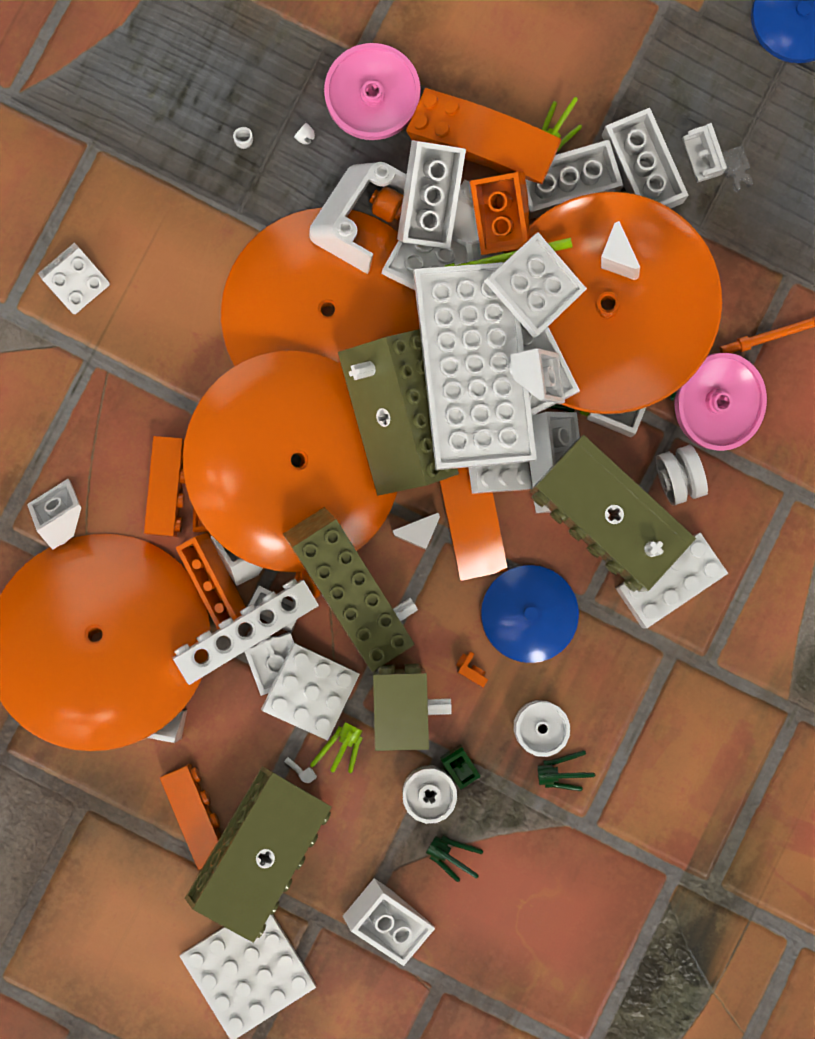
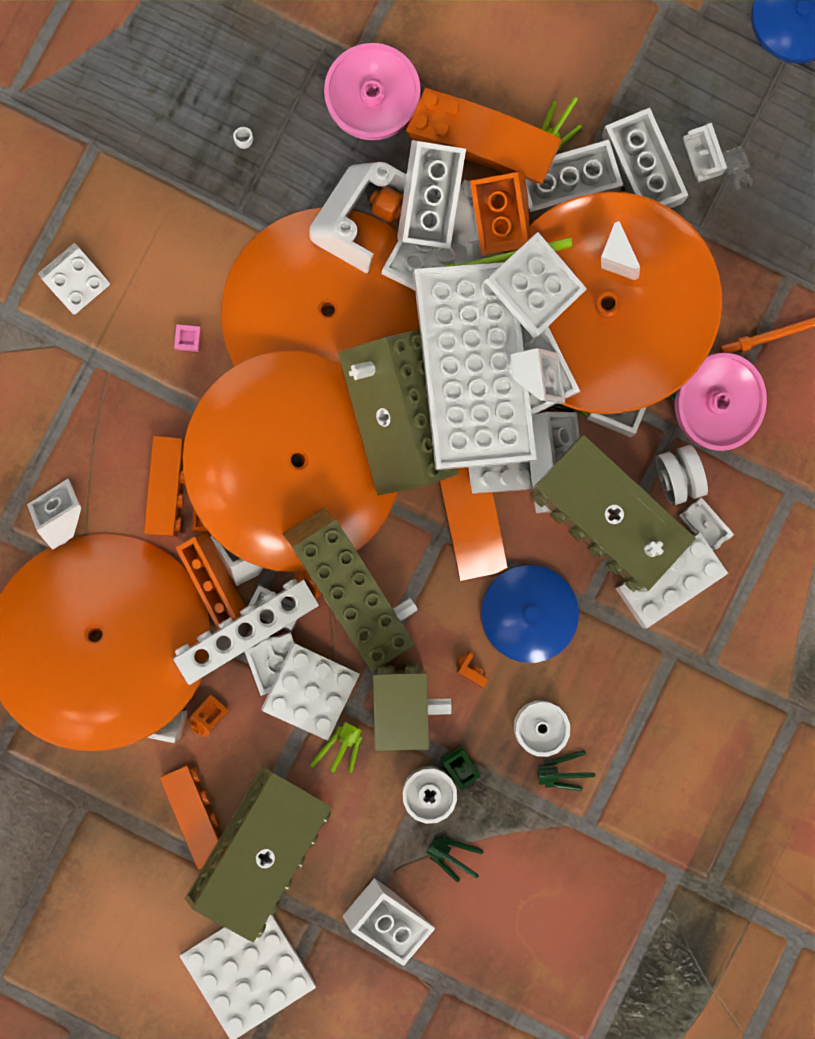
(187, 338): none -> bright pink plate
(207, 716): none -> orange bracket
(305, 134): white hinge -> none
(306, 776): white hand -> none
(418, 532): white slope -> none
(704, 520): none -> white hinge

